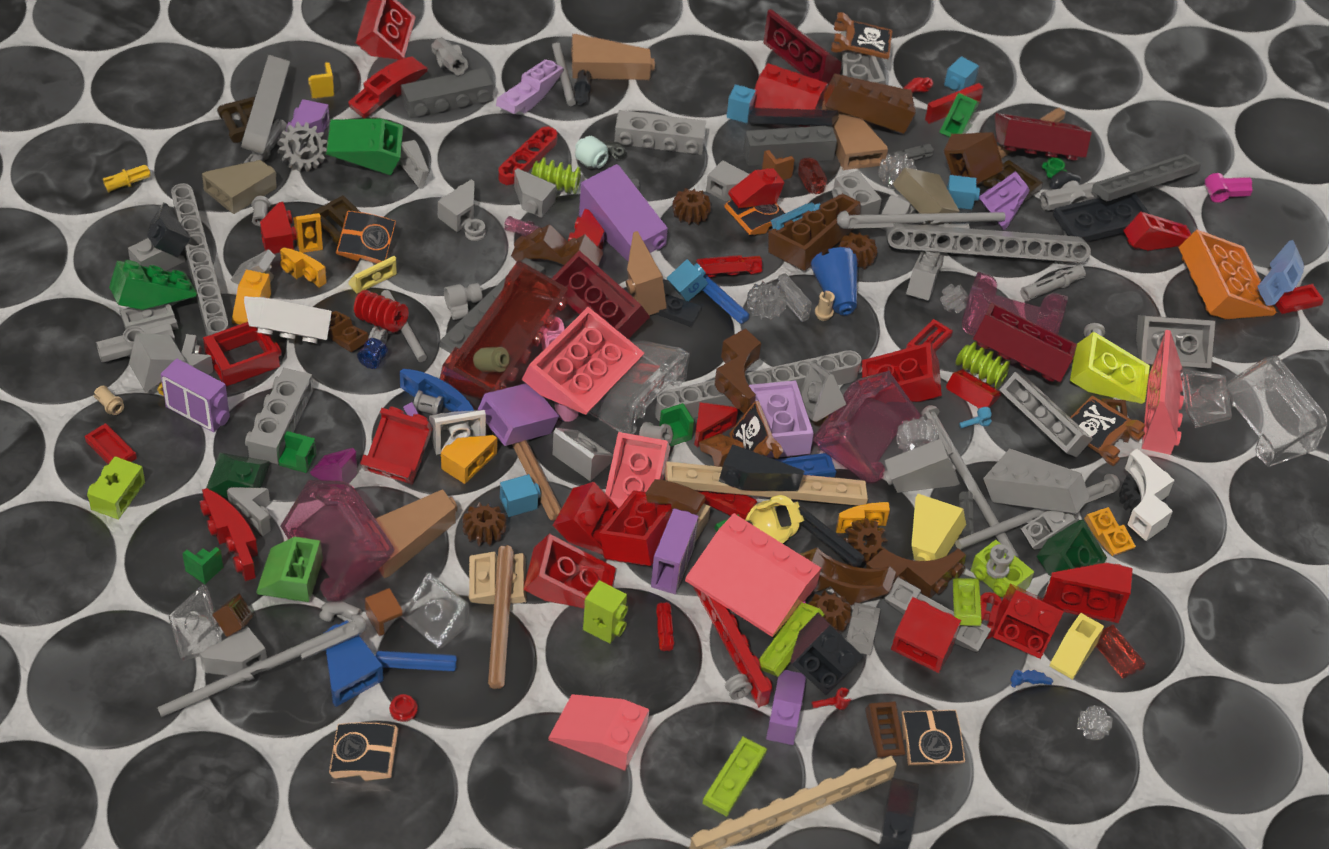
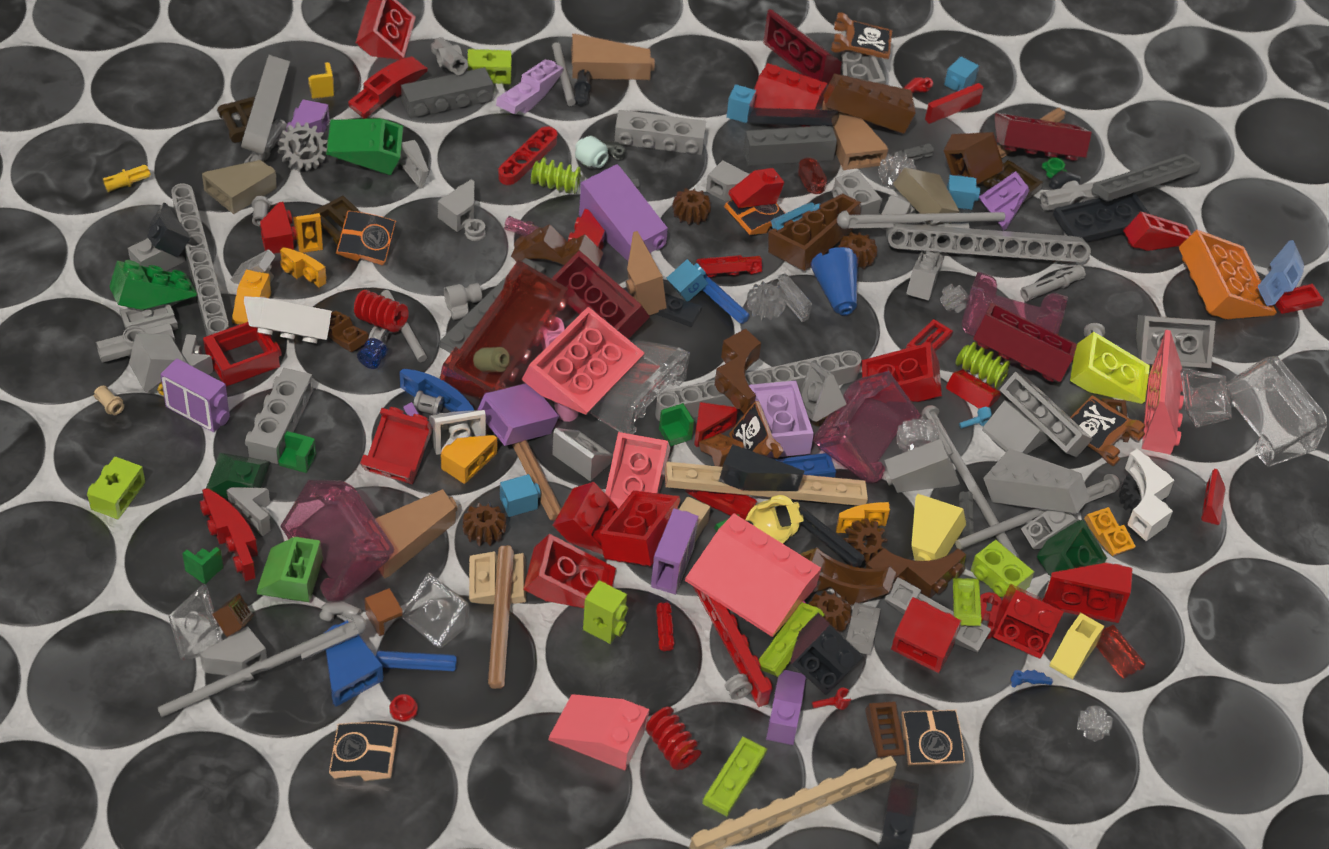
(109, 444): red tile -> none
(337, 466): magenta slope -> none
(373, 275): light yellow slope -> none
(494, 61): none -> lime brick
(534, 193): light grey slope -> none
(658, 432): light grey bush -> none
(672, 738): none -> red piece
(677, 495): reddish brown slope -> none
(782, 166): dark orange panel -> none
(824, 309): tan pin -> none
(959, 116): green slope -> none
(997, 558): light grey bush -> none
(1014, 430): none -> light grey slope
(1213, 499): none -> red slope
(1223, 188): dark pink piece -> none

